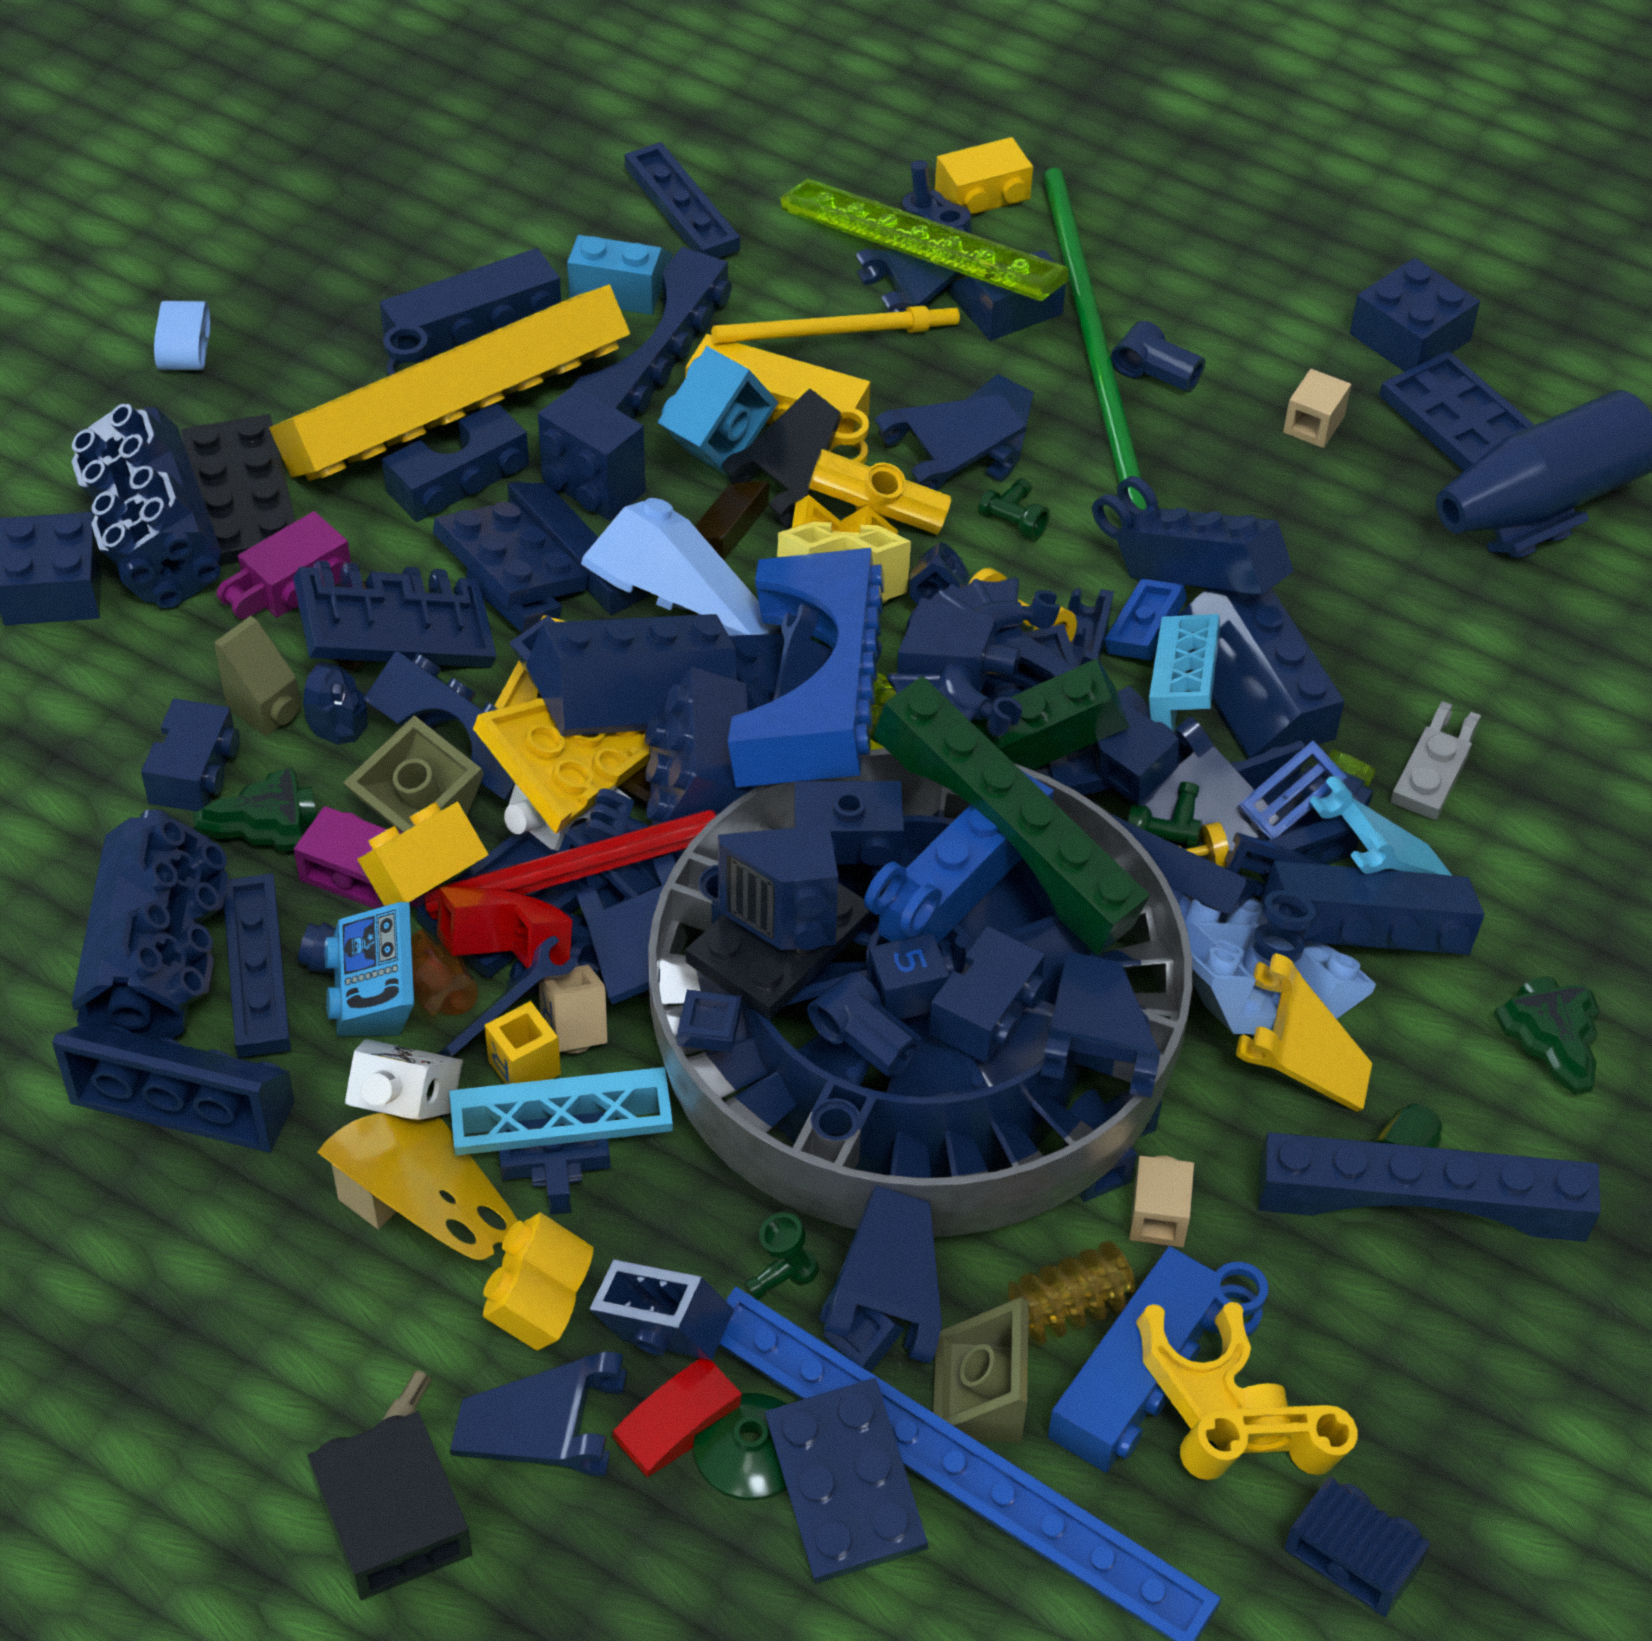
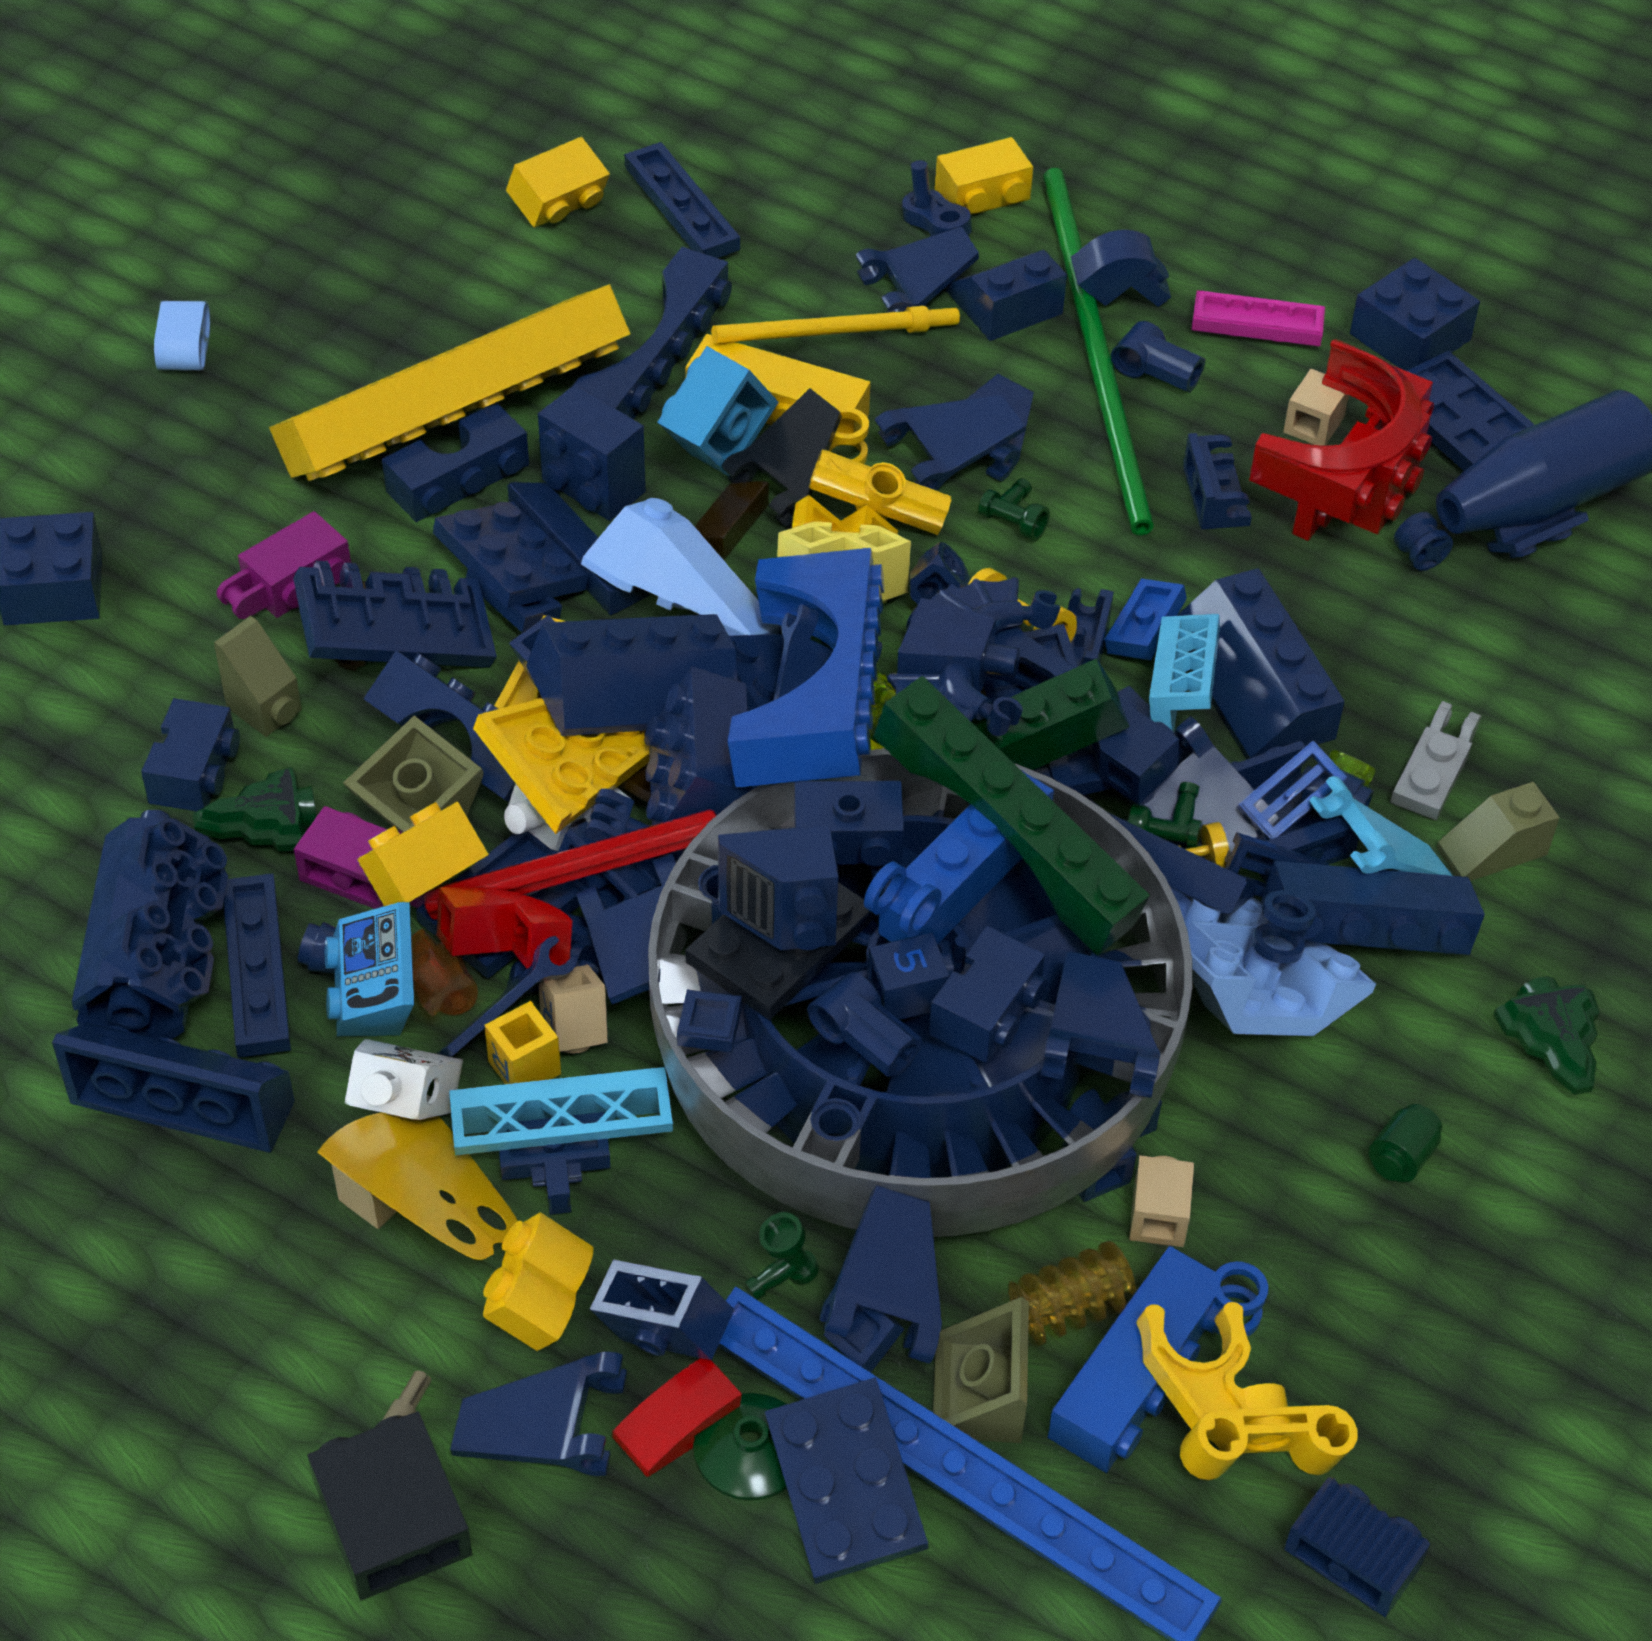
(147, 504): dark blue brick -> none
(240, 482): black plate -> none
(334, 704): dark blue rock -> none
(466, 307): dark blue hinge -> none
(558, 182): none -> yellow brick
(628, 267): dark azure slope -> none
(926, 239): clear neon green tile -> none
(1116, 263): none -> dark blue brick
(1194, 546): dark blue hinge -> none
(1214, 483): none -> dark blue hinge
(1258, 318): none -> dark pink plate
(1306, 1039): yellow flag -> none
(1336, 1174): dark blue arch -> none
(1375, 463): none -> red piece
(1423, 541): none -> dark blue wheel
(1501, 833): none -> olive slope

